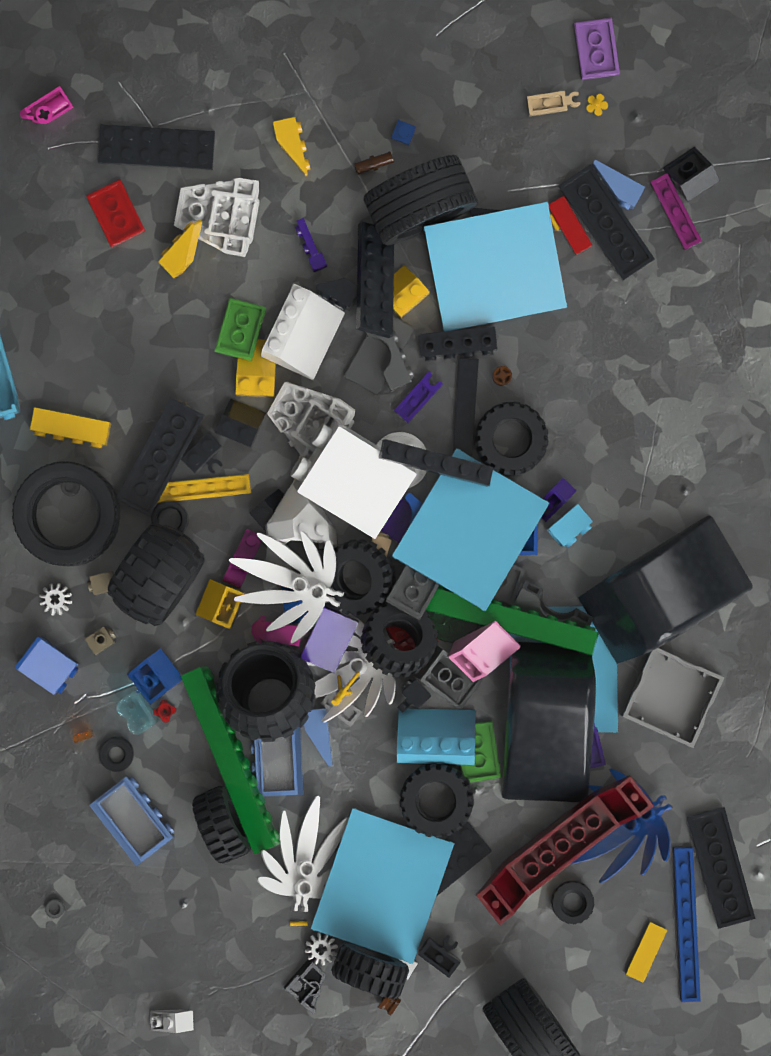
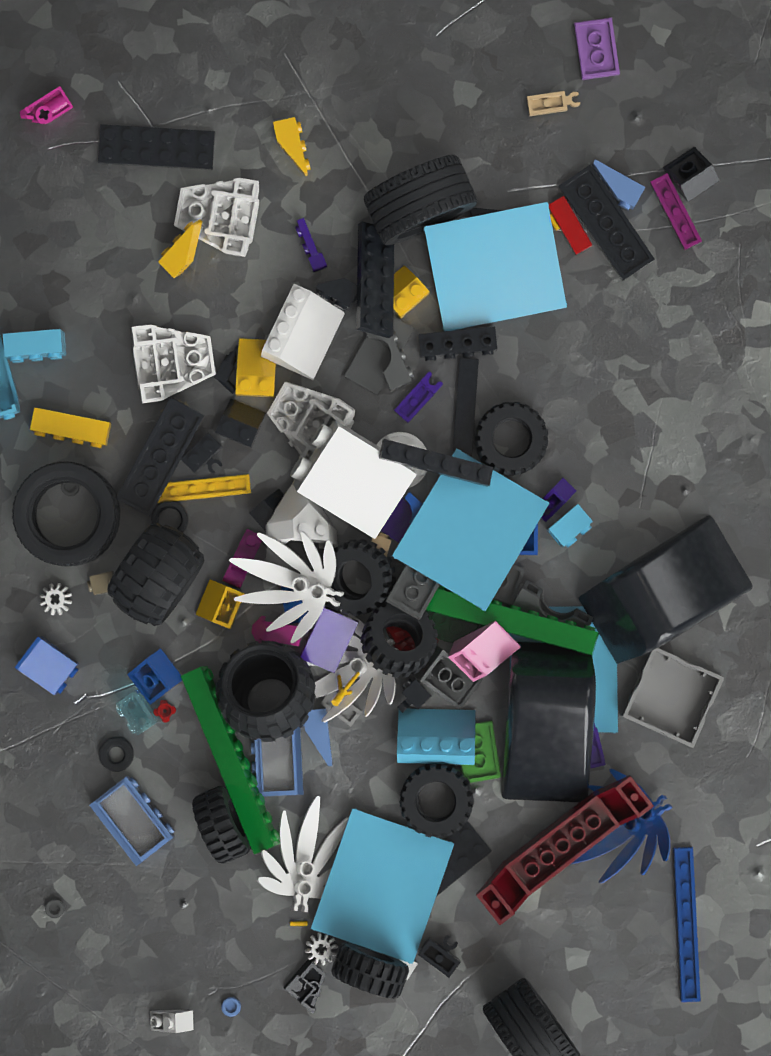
(34, 345): none -> medium azure brick
(83, 736): clear orange tile -> none
(101, 640): dark tan brick -> none
(115, 213): red tile -> none
(169, 361): none -> white wedge
(226, 369): none -> black piece
(231, 1006): none -> medium blue tile
(240, 329): bright green tile -> none
(373, 163): reddish brown pin -> none
(389, 1004): reddish brown wheel -> none
(403, 132): blue plate -> none
(501, 373): reddish brown wheel -> none
(587, 902): black tyre -> none
(596, 104): yellow plant -> none
(646, 952): yellow tile -> none
(721, 867): black plate -> none

